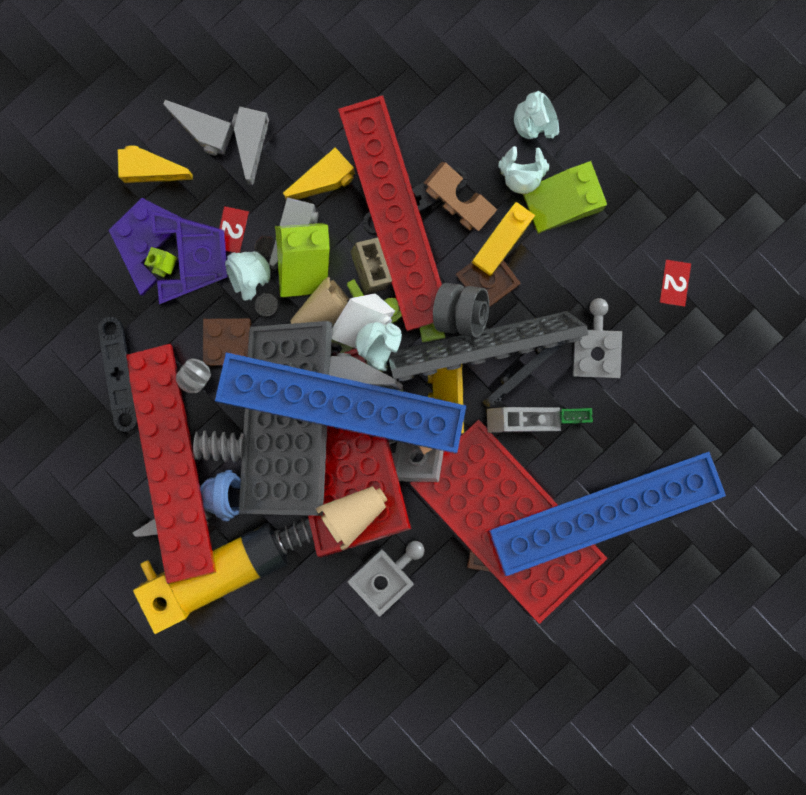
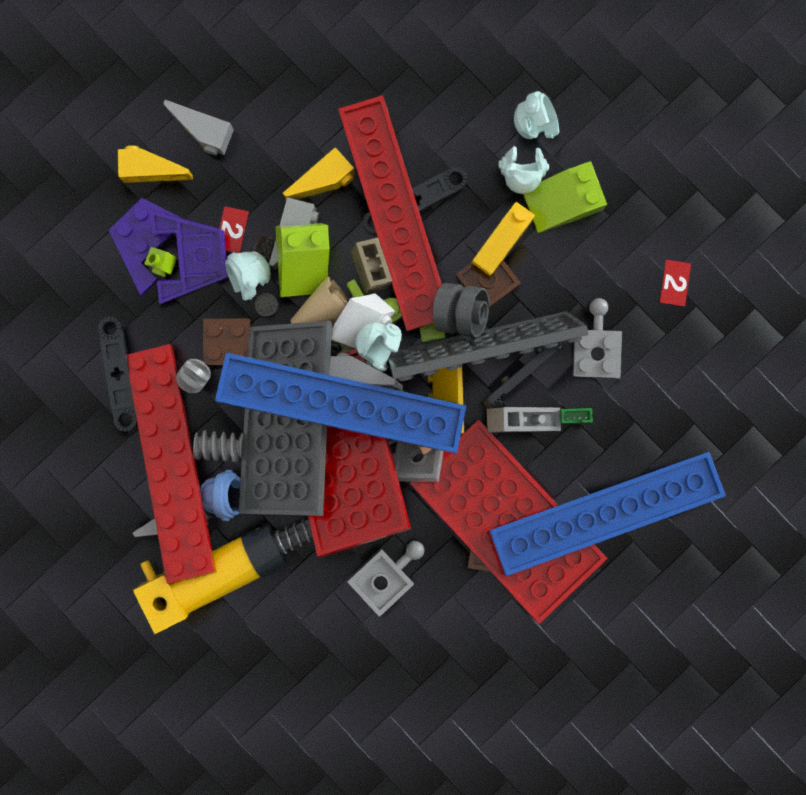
(250, 132): light grey slope -> none
(352, 514): tan cone -> none
(443, 184): medium nougat arch -> none

